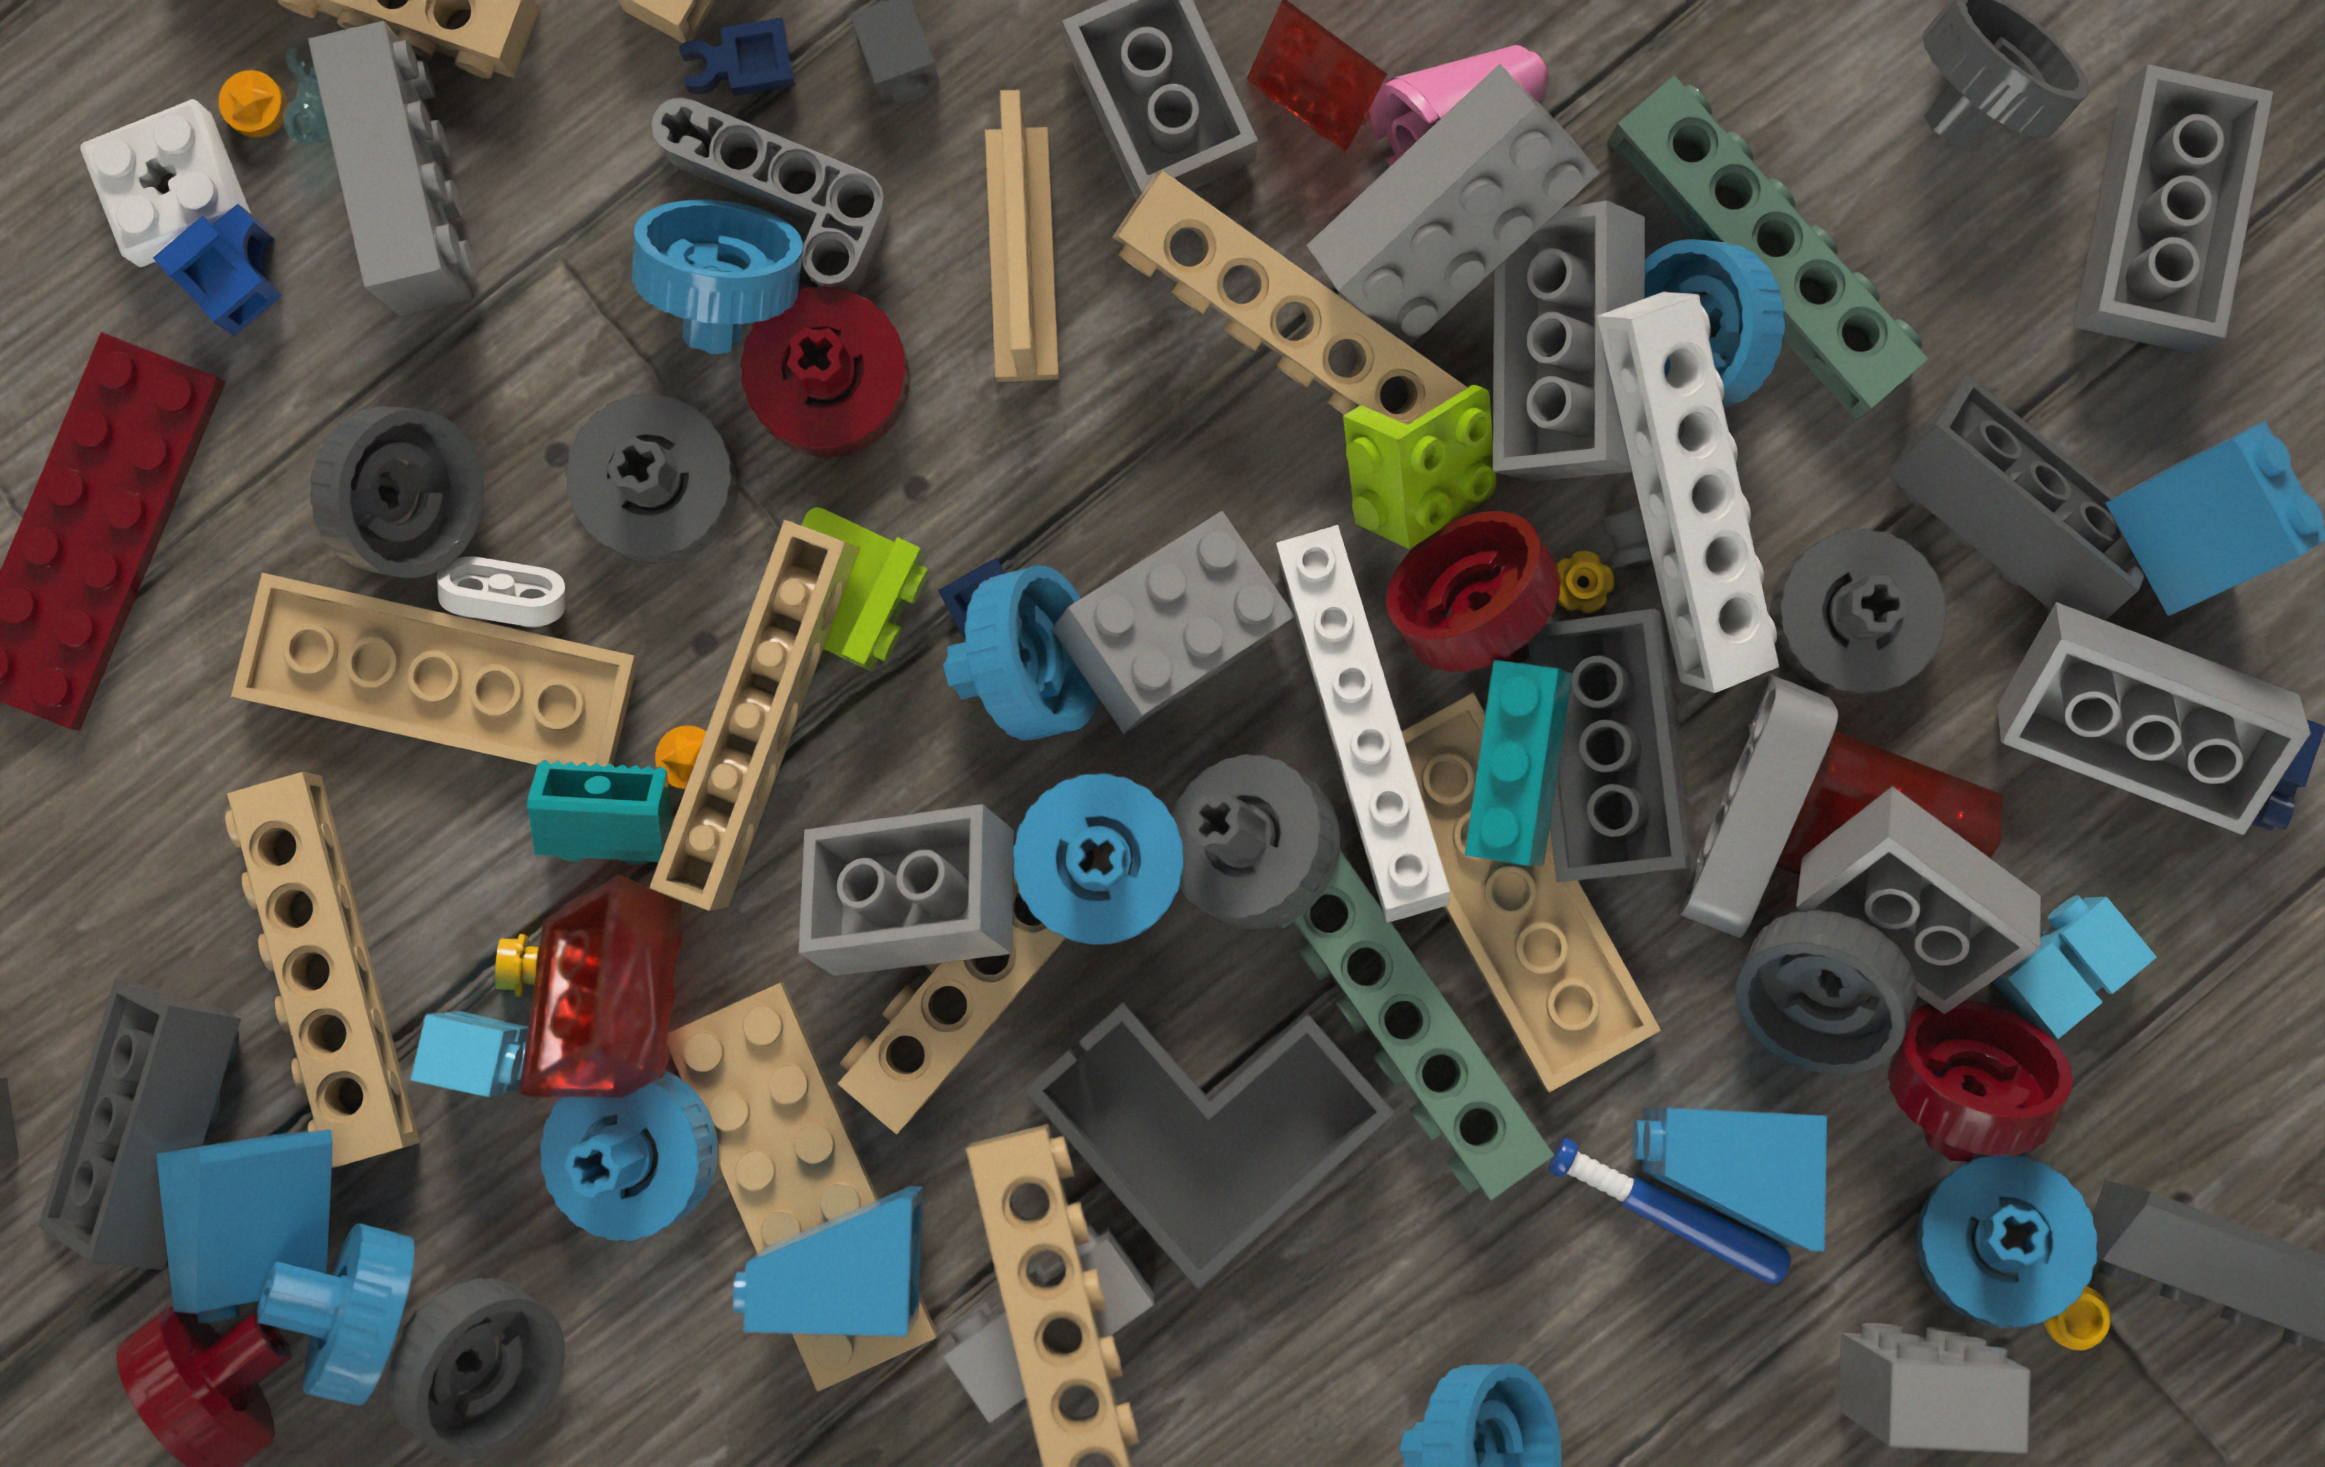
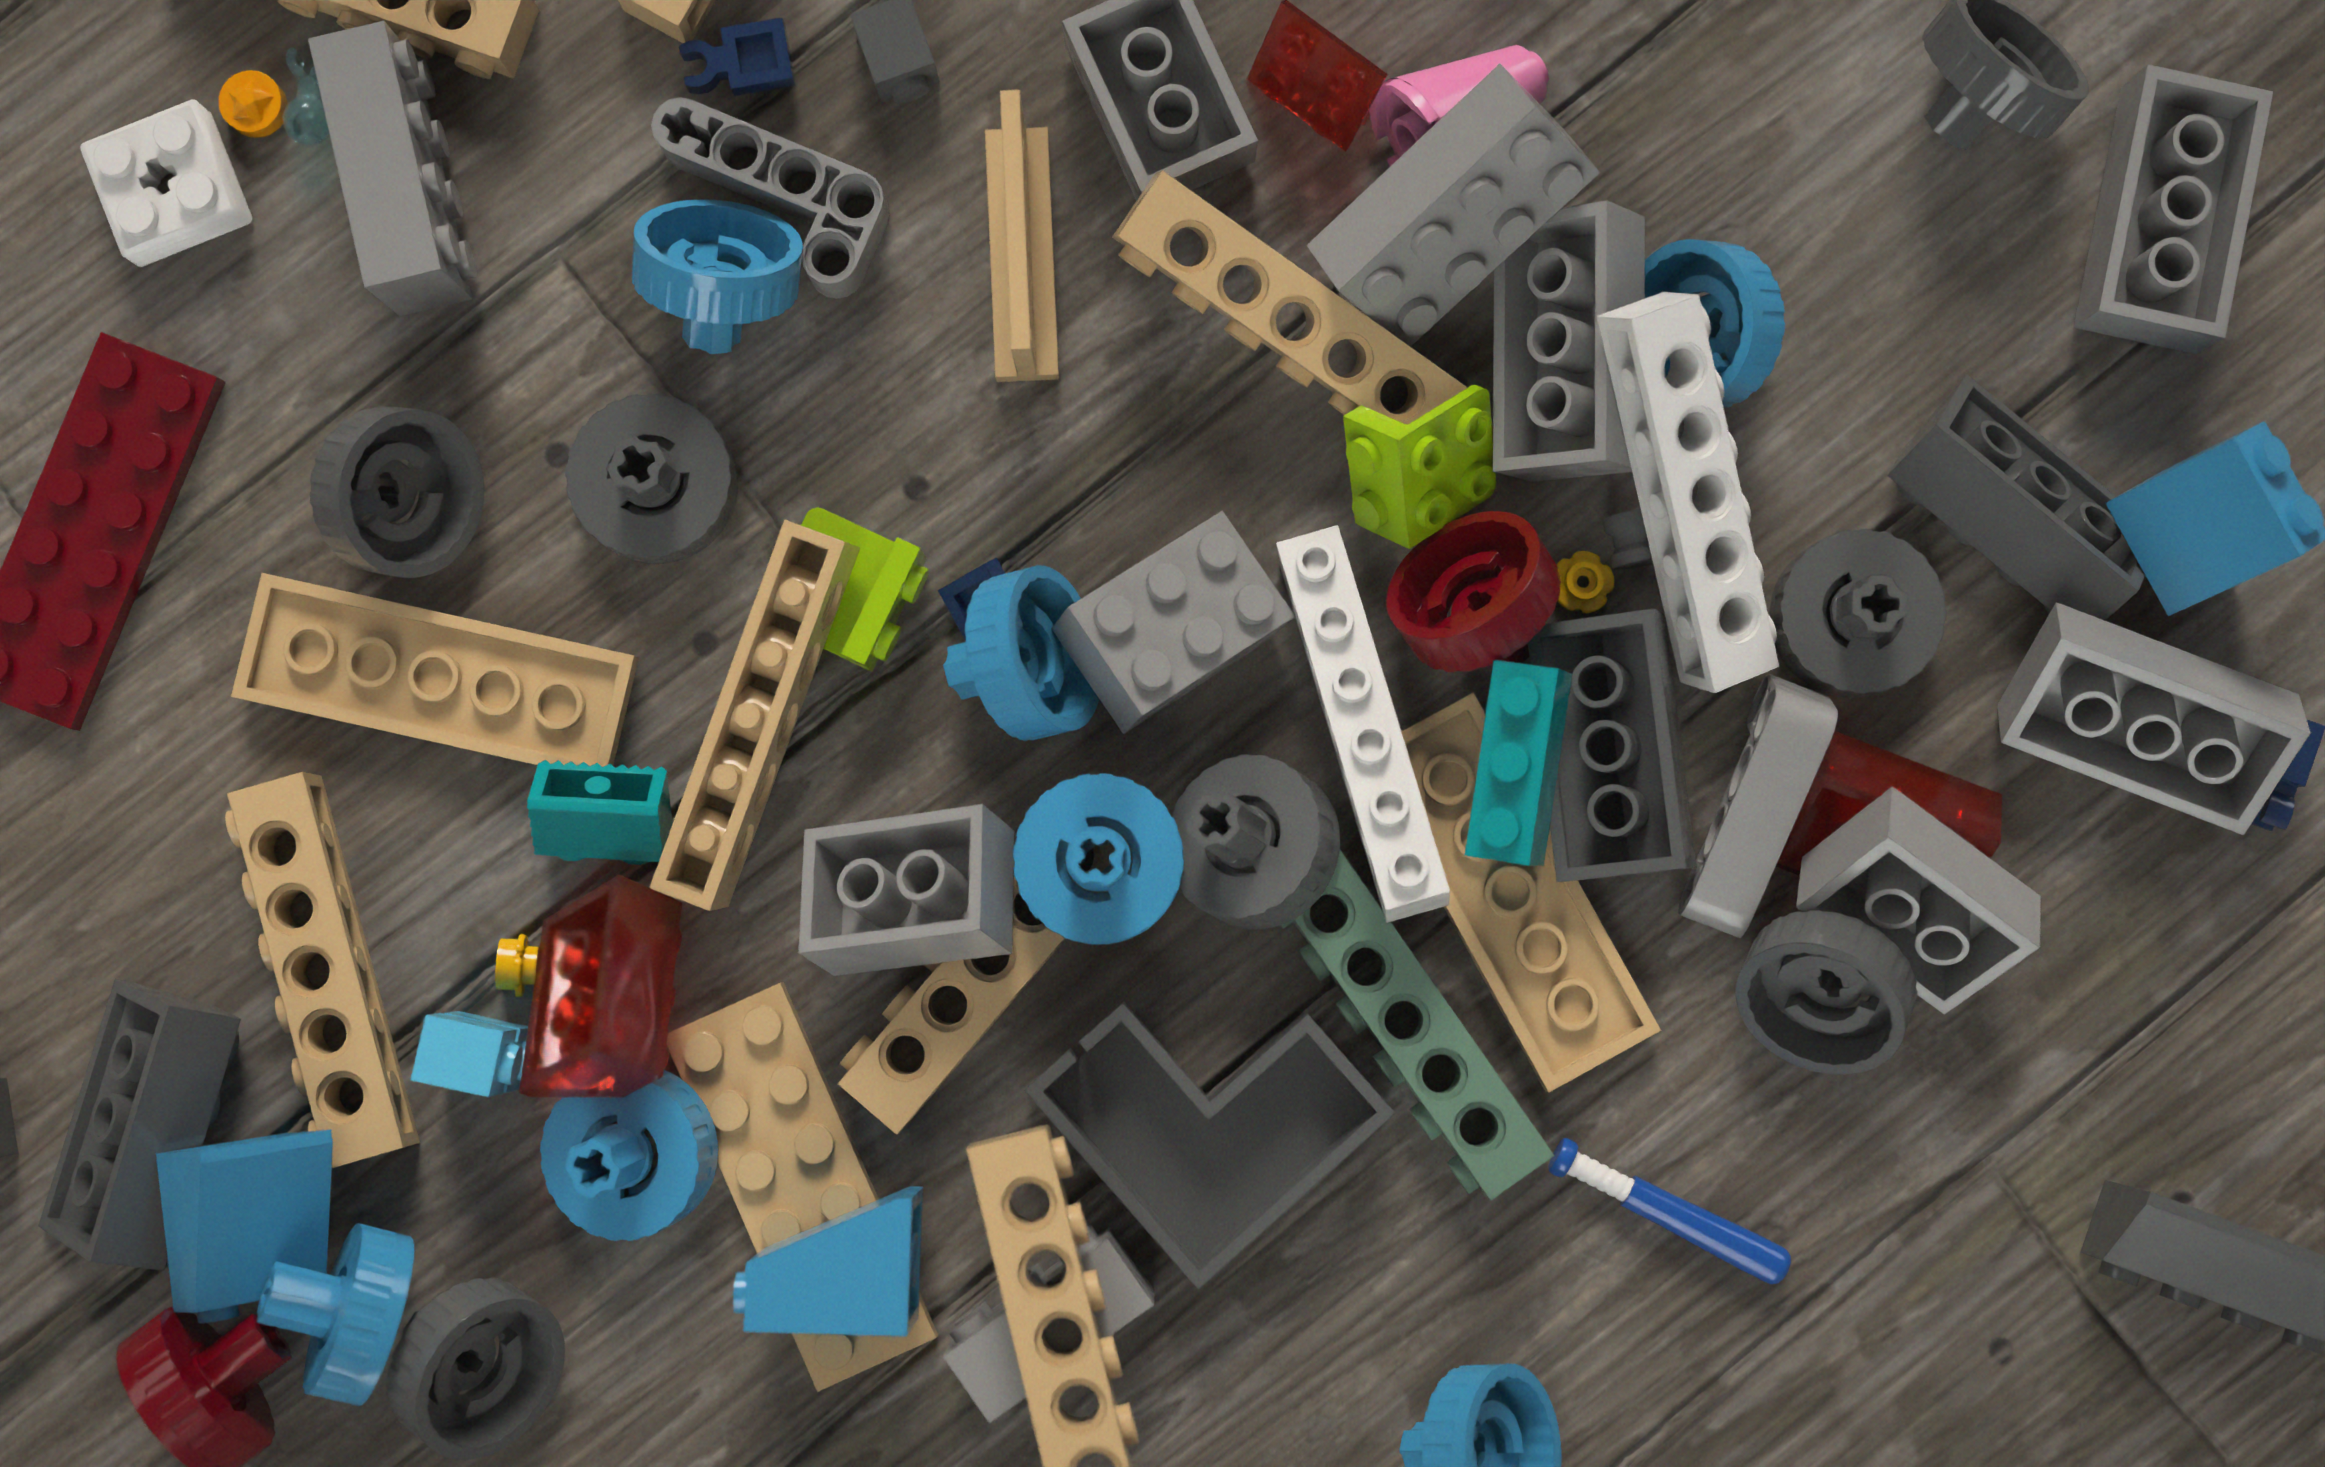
(223, 268): blue brick -> none
(501, 591): white plate -> none
(678, 753): light orange tile -> none
(781, 378): dark red piece -> none
(1688, 192): sand green brick -> none
(1744, 1165): dark azure slope -> none
(1934, 1389): light grey brick -> none
(1998, 1095): dark red piece -> none
(2004, 1193): dark azure piece -> none
(2077, 956): medium azure piece -> none
(2082, 1323): yellow plate -> none

